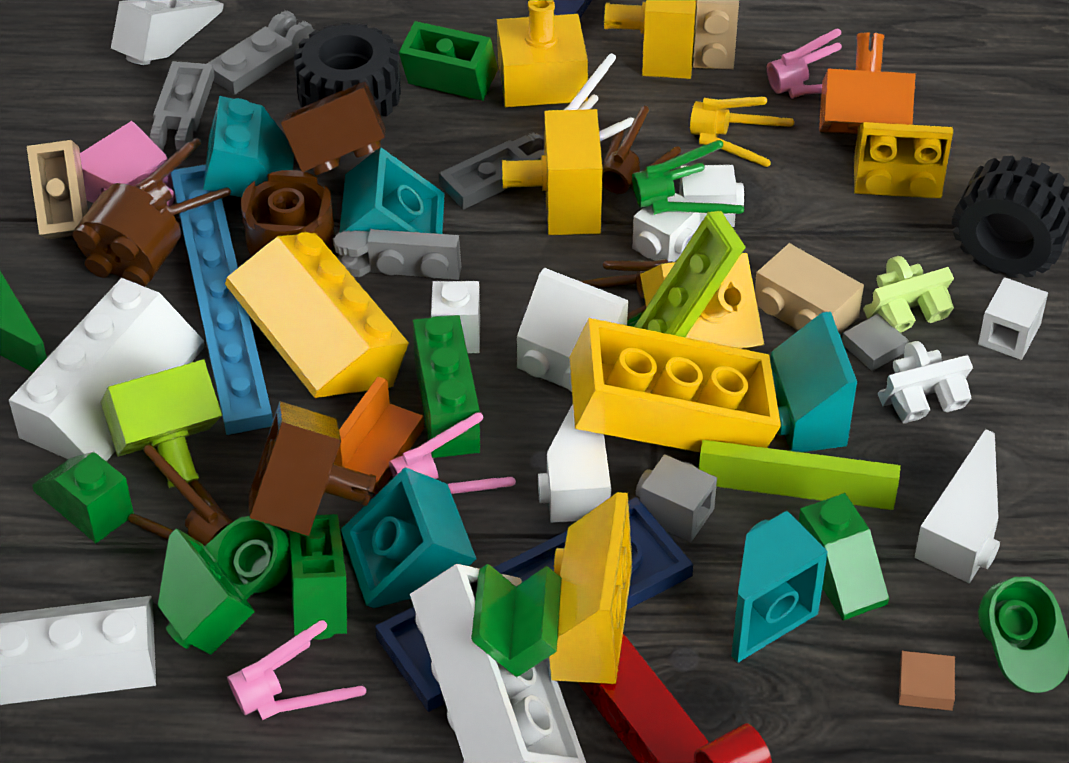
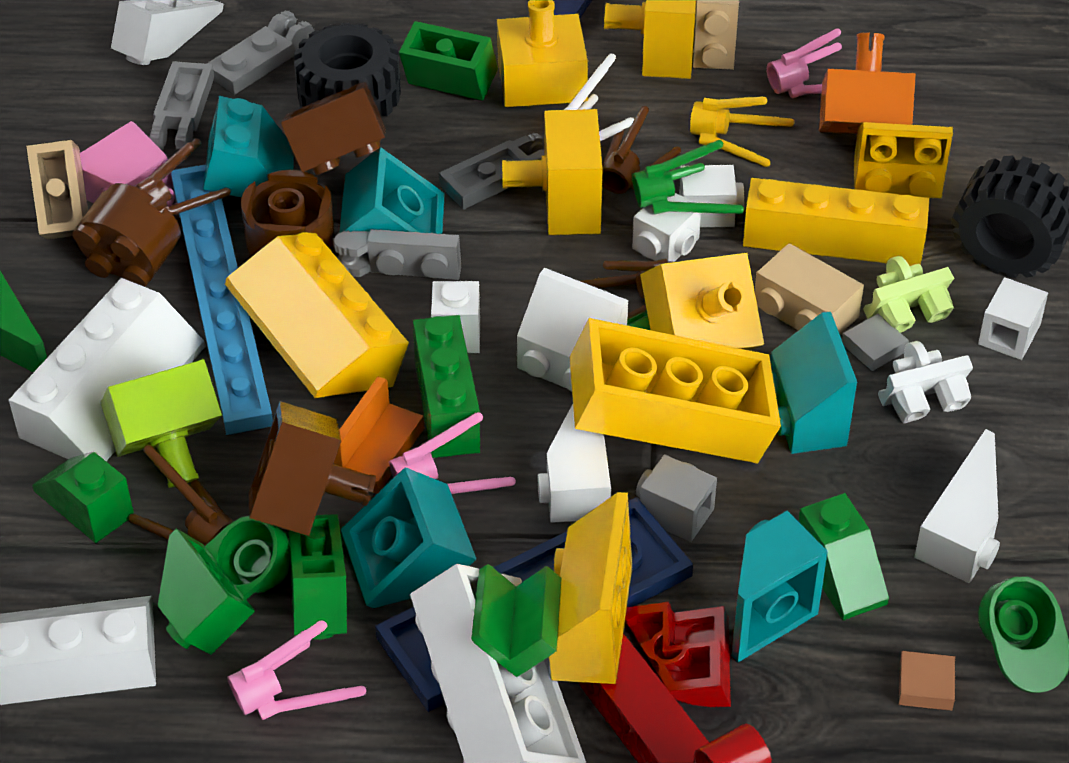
(686, 650): none -> red slope
(693, 277): lime tile -> none
(800, 474): lime tile -> none
(835, 221): none -> yellow slope

